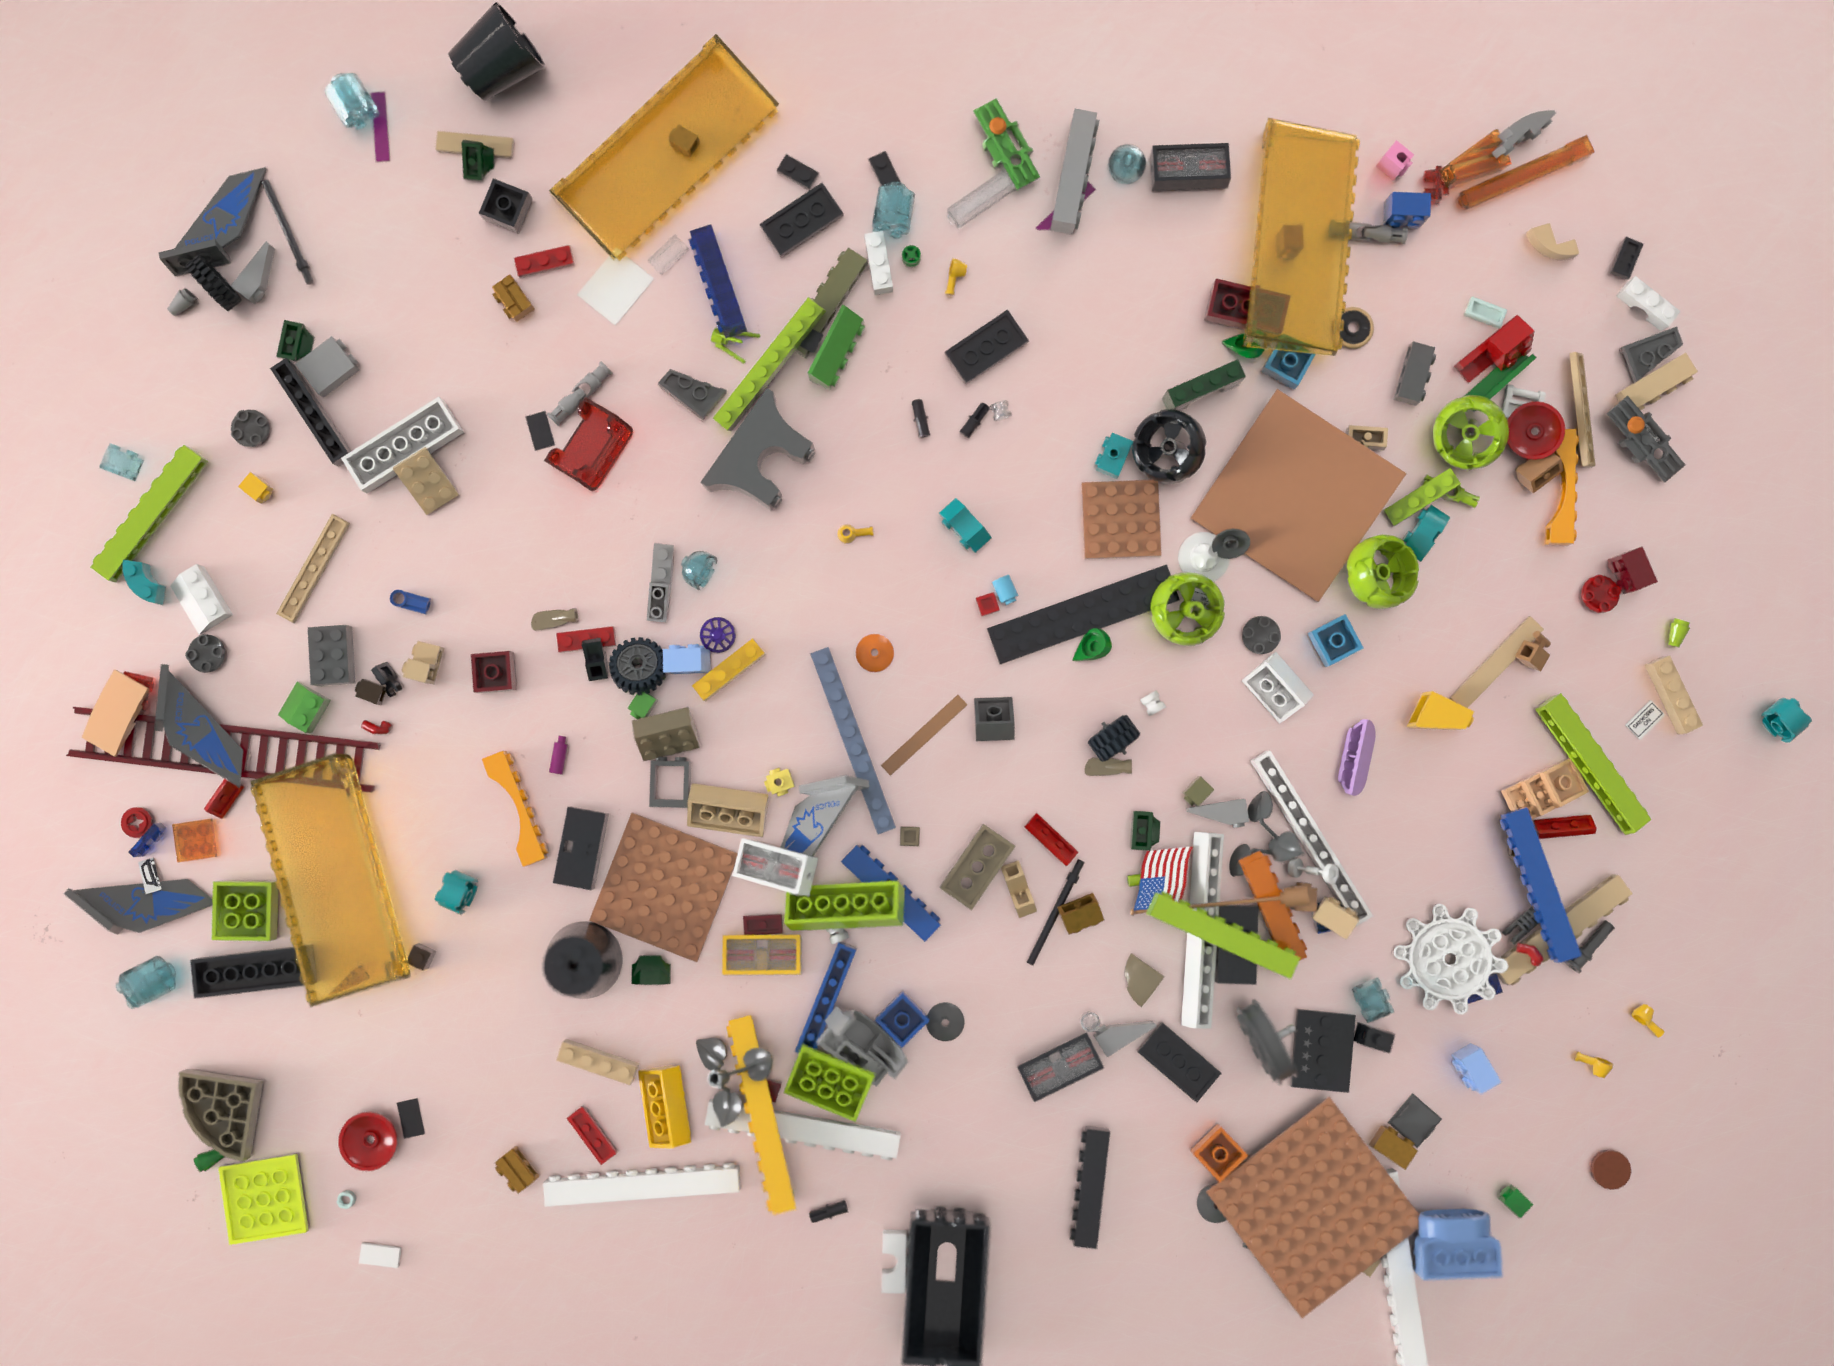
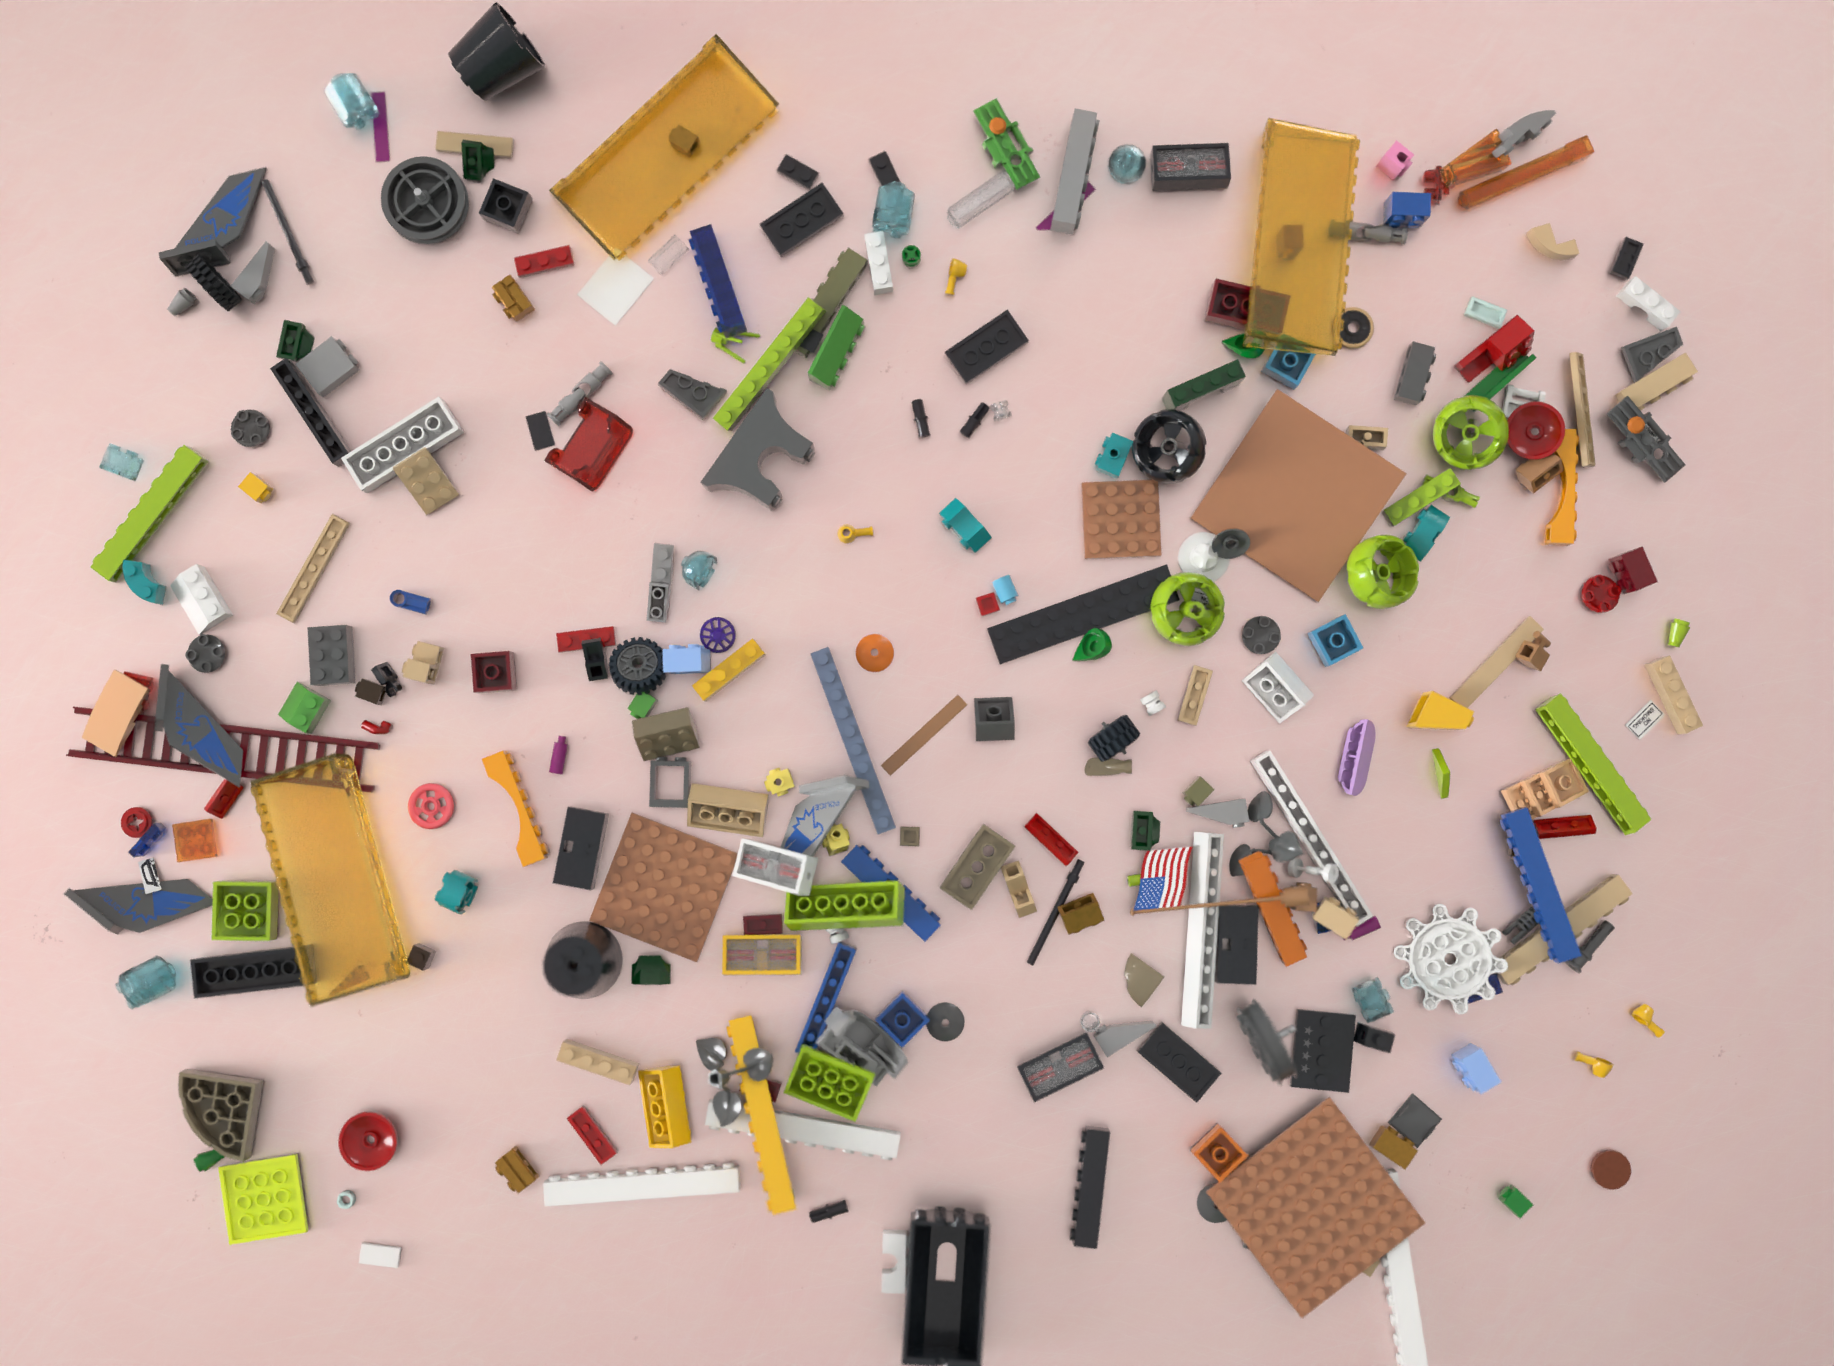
(410, 1118): black sticker -> none
(424, 200): none -> dark grey wheel
(431, 822): none -> coral plate
(553, 618): dark tan piece -> none
(836, 840): none -> light yellow brick
(1195, 695): none -> tan plate
(1222, 935): lime brick -> none
(1365, 928): none -> magenta cylinder
(1442, 773): none -> lime tile
(1456, 1245): medium blue brick -> none
(1532, 951): red arm -> none
(1786, 719): teal brick -> none

